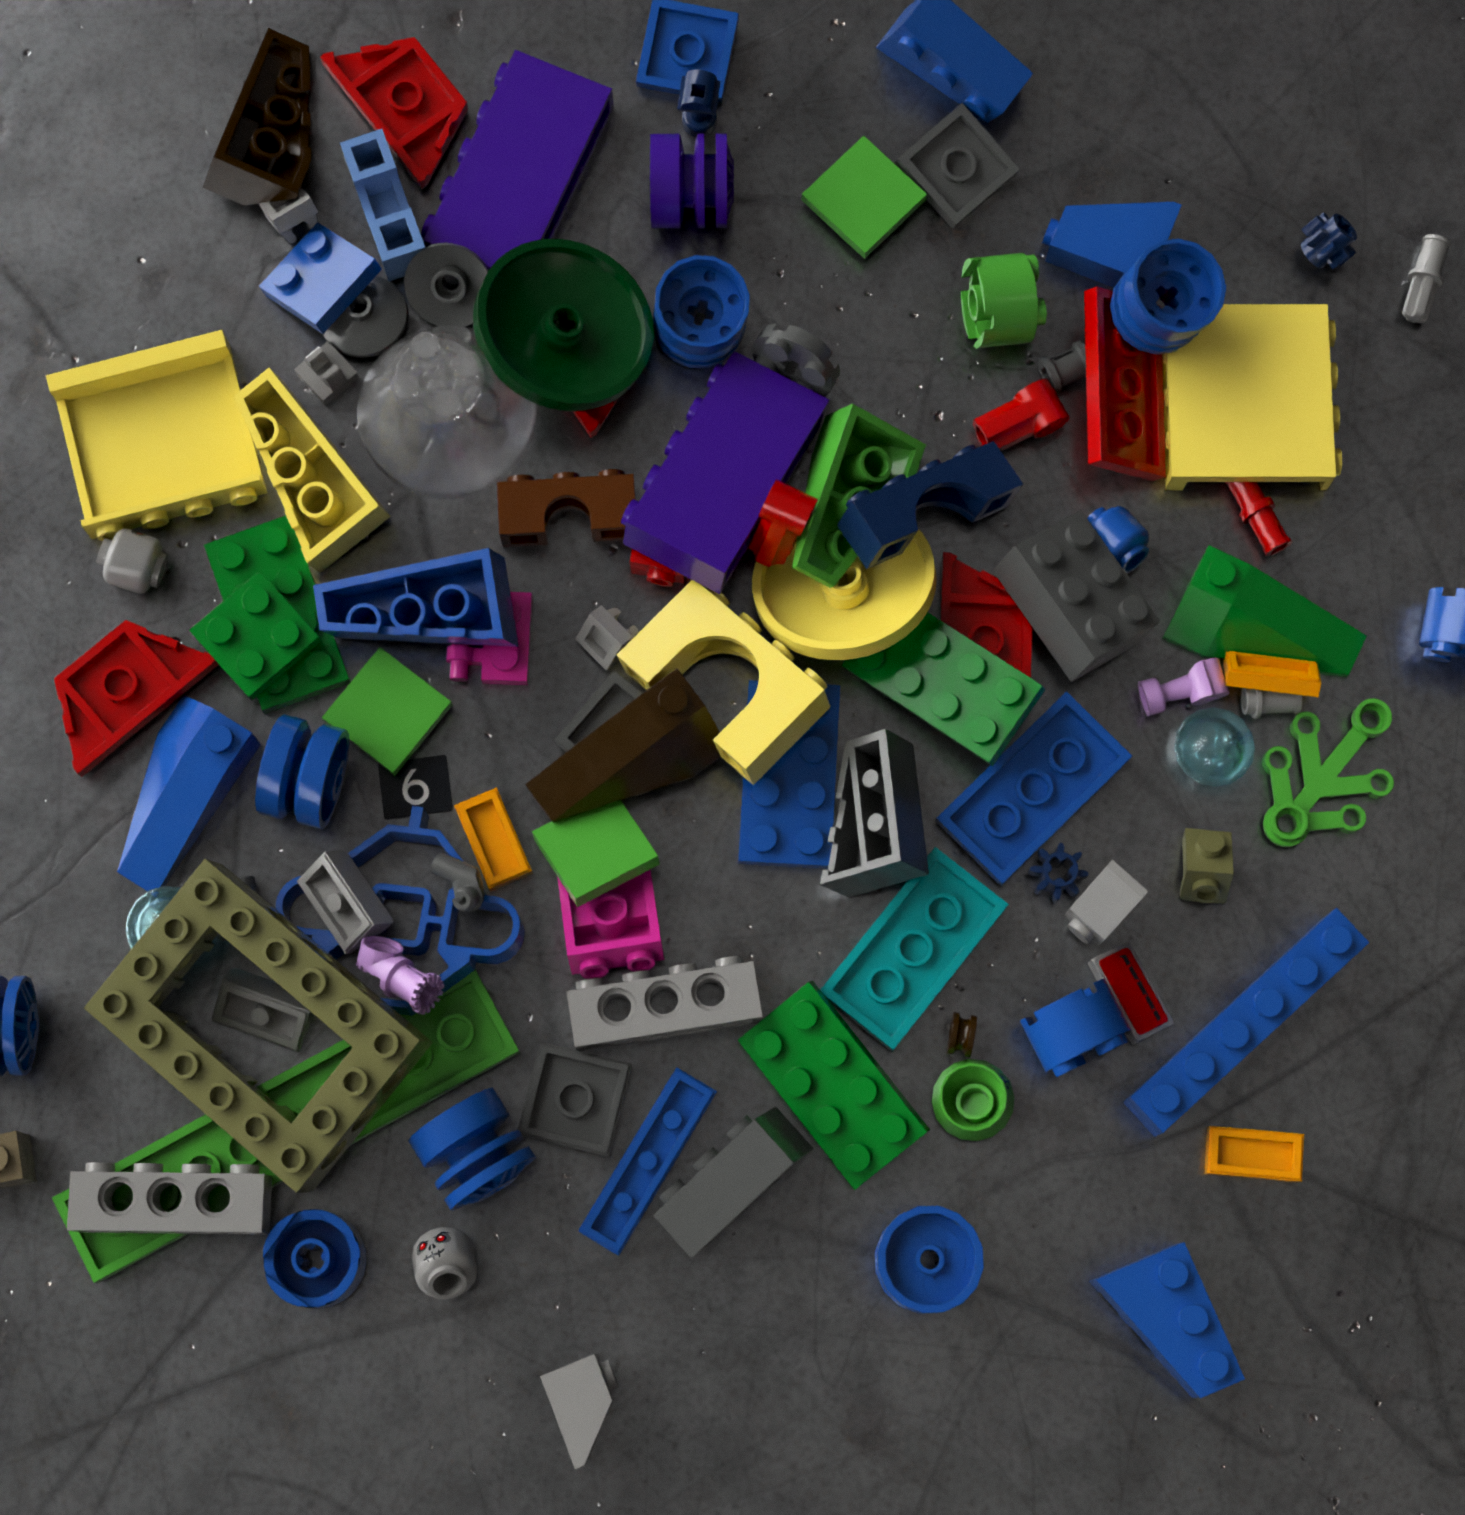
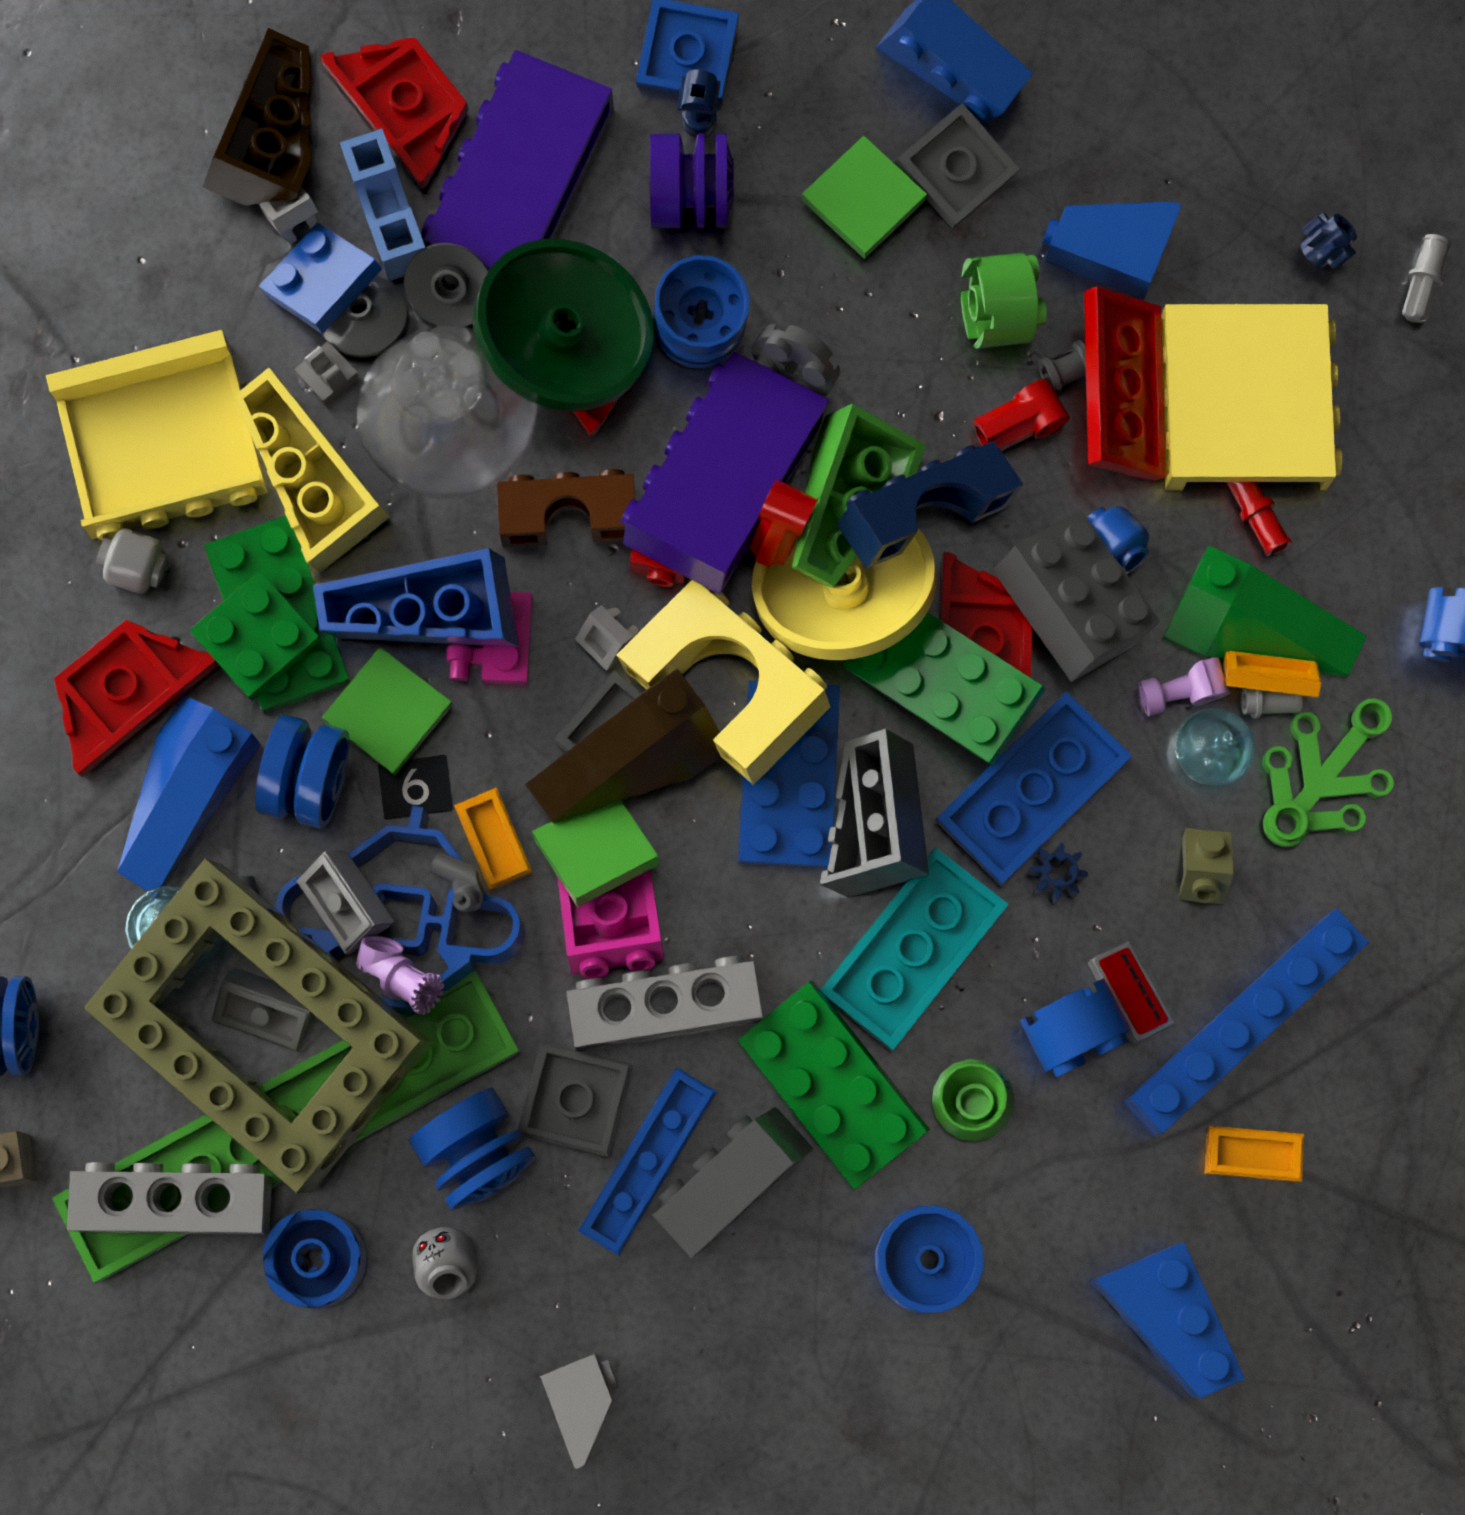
(961, 1034): dark brown bush -> none
(1104, 904): light grey slope -> none
(1187, 284): blue wheel -> none

